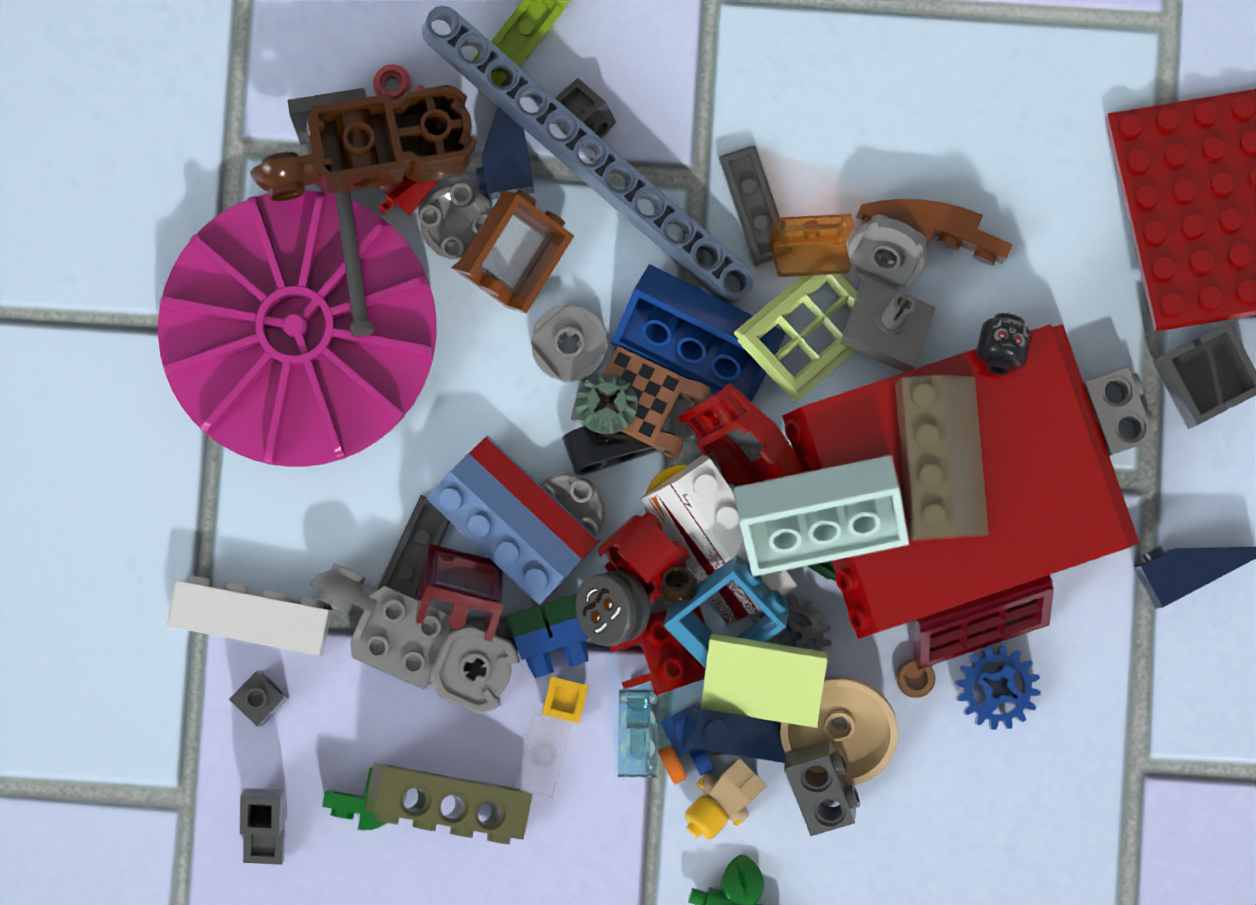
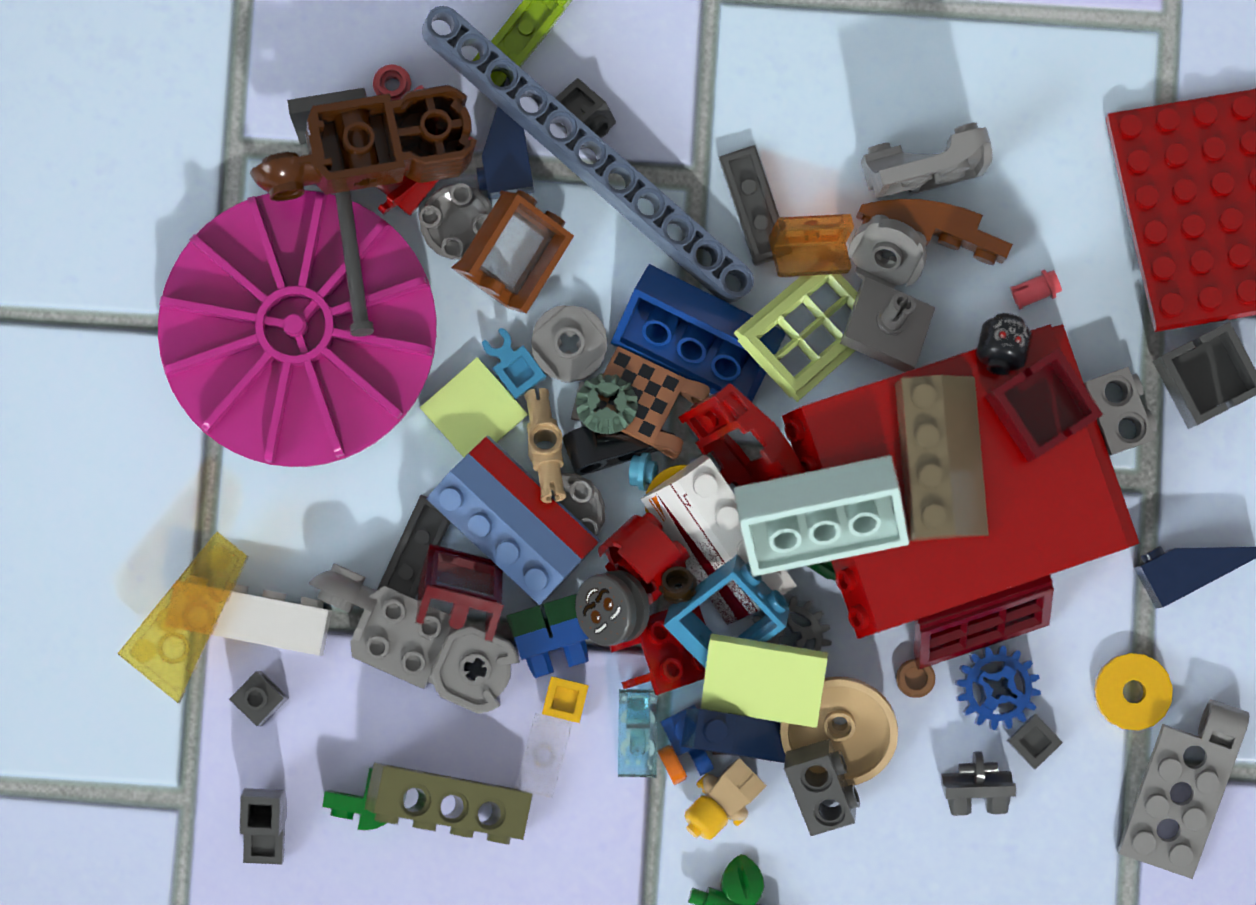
(178, 628): none -> clear yellow wing
(473, 407): none -> yellowish green tile
(517, 369): none -> dark azure plate
(545, 461): none -> tan pin
(642, 470): none -> medium azure plate
(894, 171): none -> light grey slope
(978, 781): none -> dark grey hips
(1034, 741): none -> dark grey plate
(1036, 289): none -> coral pin
(1042, 404): none -> dark red piece
(1155, 685): none -> yellow tile
(1221, 737): none -> light grey hinge

